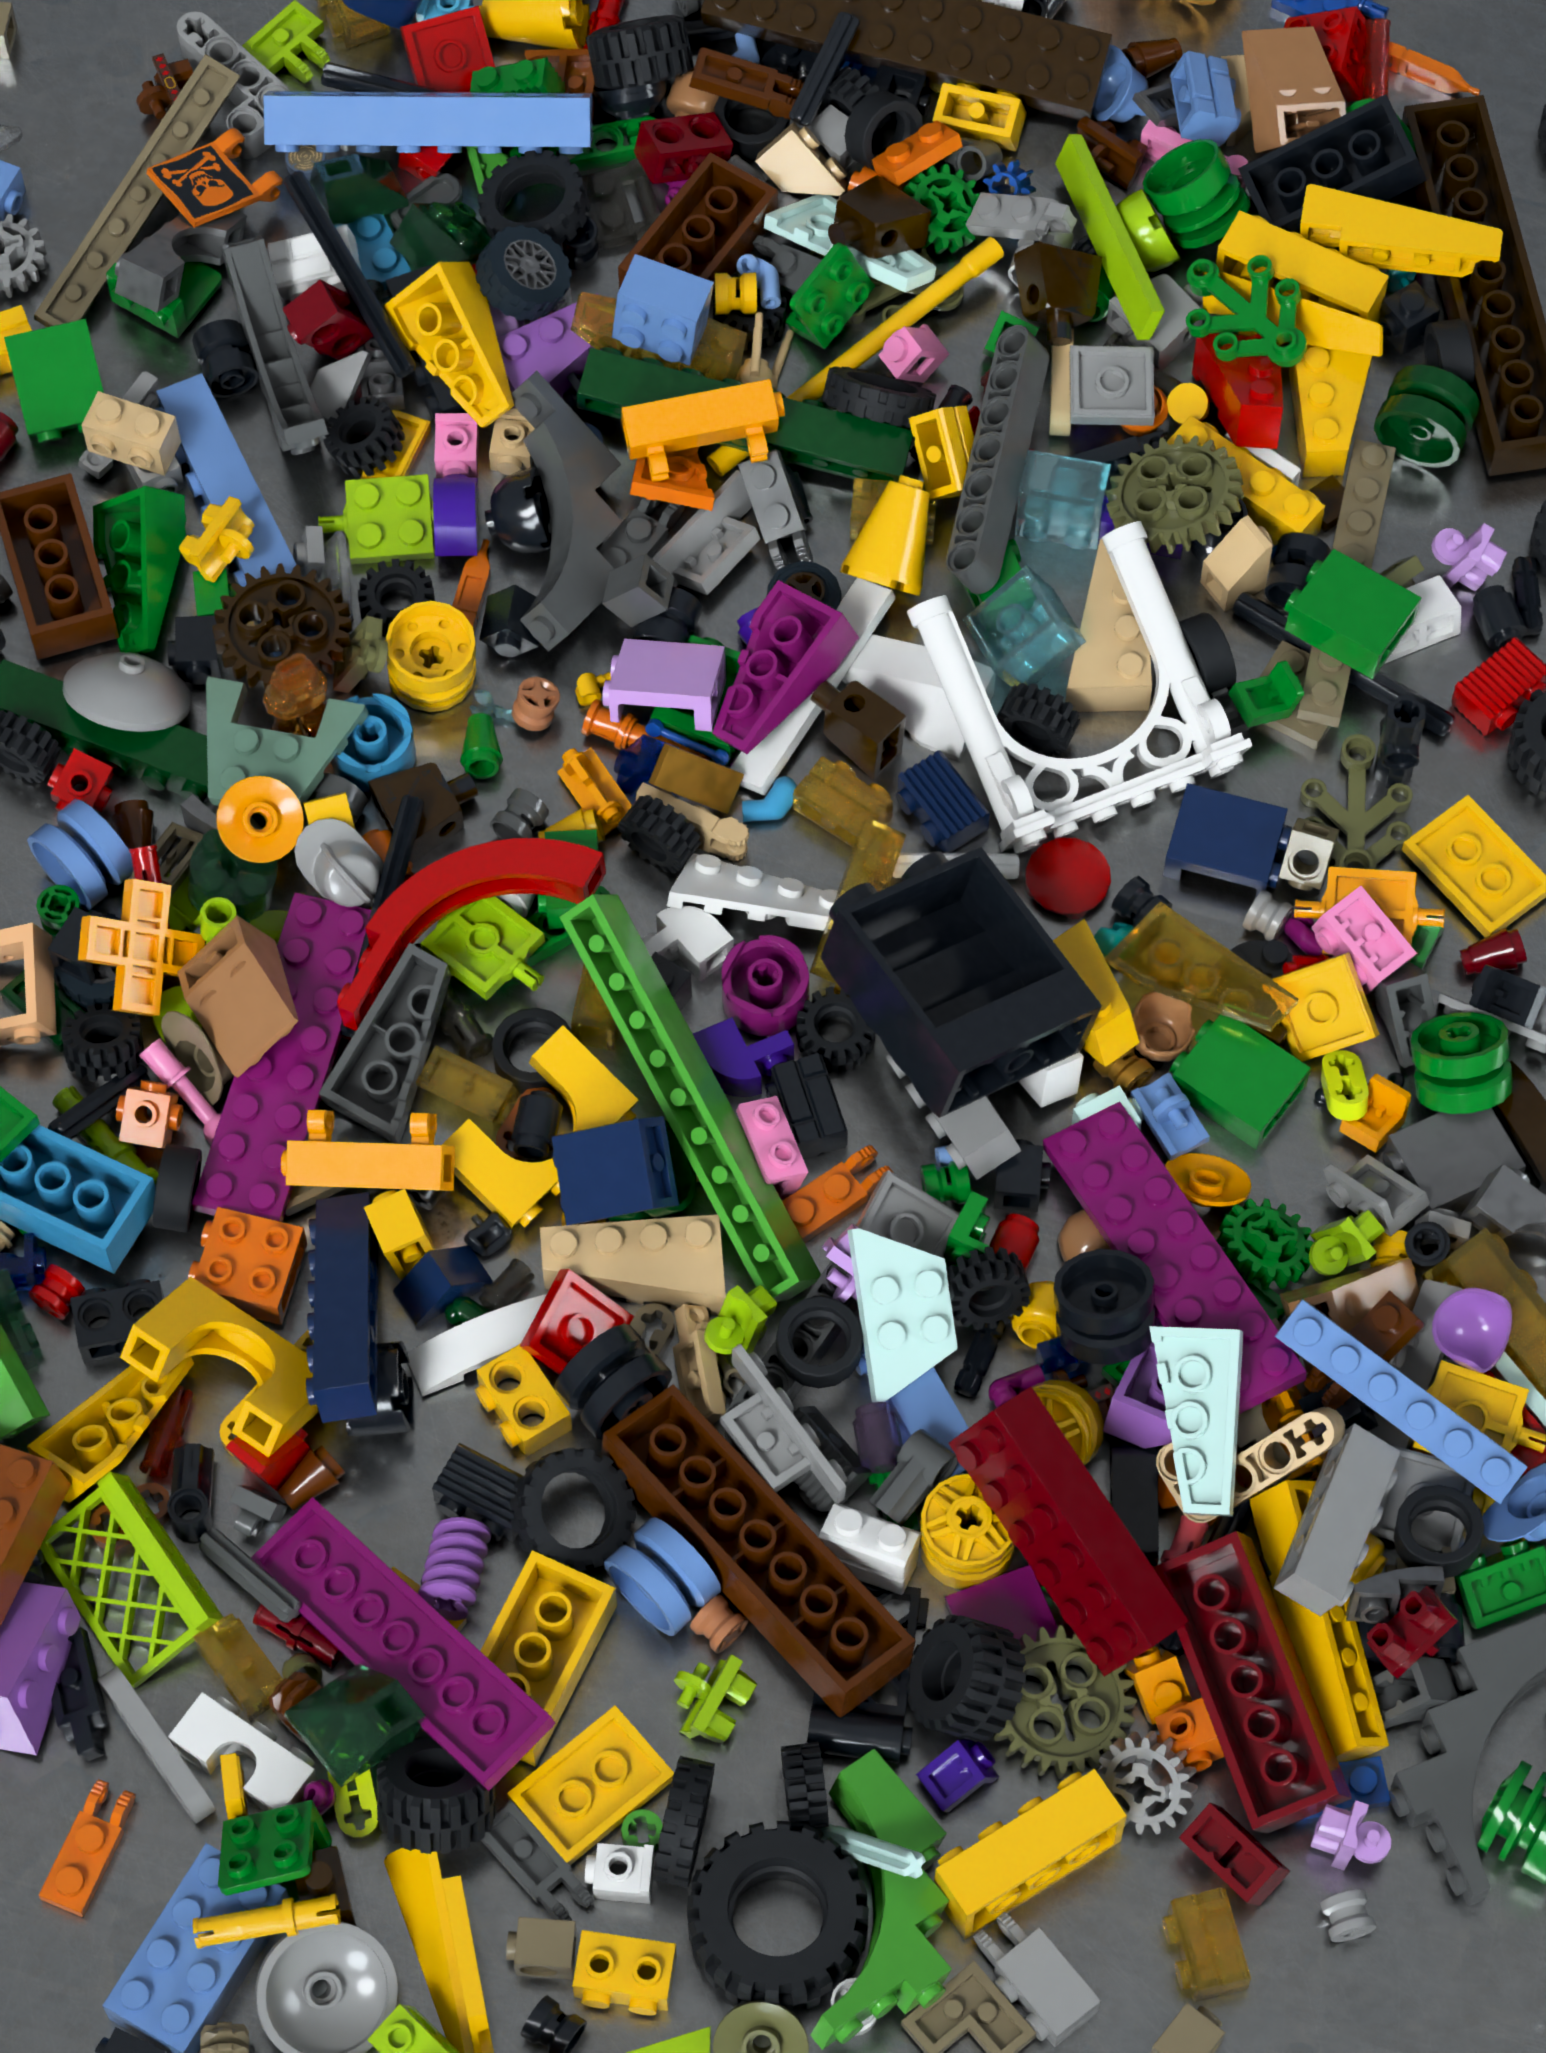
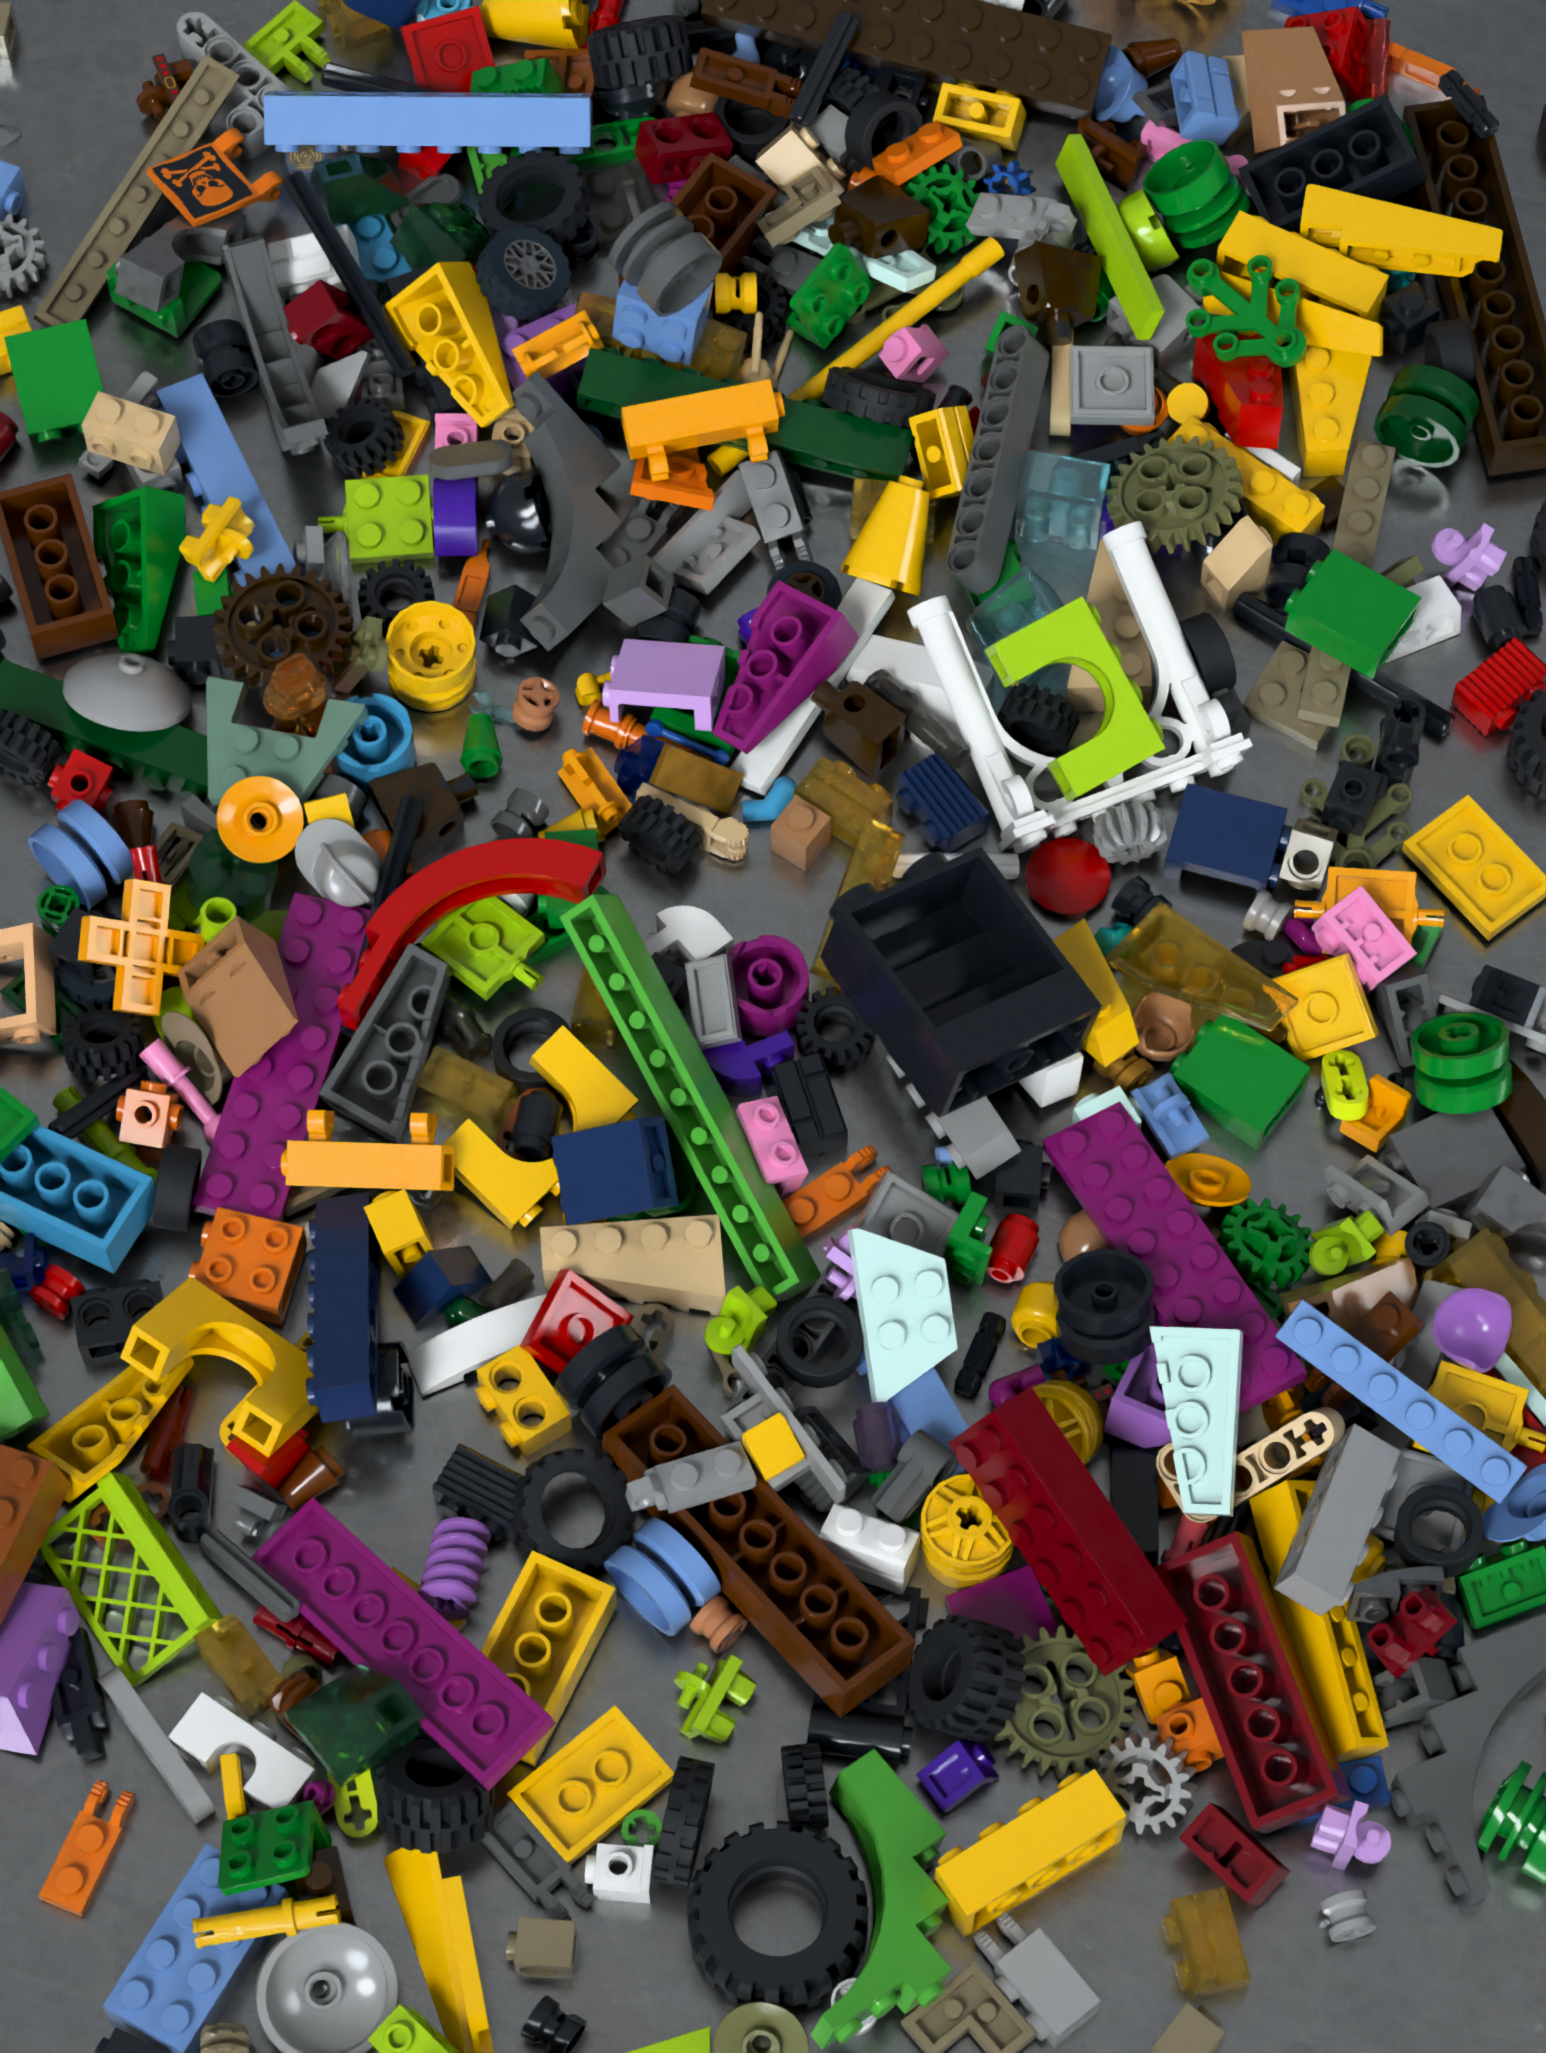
(471, 460): none -> dark grey tile
(489, 1234): black piece -> none
(558, 346): none -> light orange hinge
(624, 1972): yellow brick -> none
(665, 259): none -> dark grey wheel
(693, 1480): none -> light grey hinge
(698, 1363): tan hinge -> none
(713, 1001): none -> light grey tile
(747, 889): white wing -> none
(766, 277): light blue arm -> none
(772, 1446): none -> yellow slope
(800, 833): none -> medium nougat brick
(809, 201): none -> dark tan plate
(876, 1851): light aqua axle -> none
(918, 721): none -> clear smoke pin
(991, 1304): black tyre -> none
(1075, 638): none -> lime arch
(1130, 832): none -> light grey gear
(1268, 696): green bracket -> none
(1351, 798): none -> black brick
(1468, 104): none -> black axle
(1499, 950): dark red cone -> none

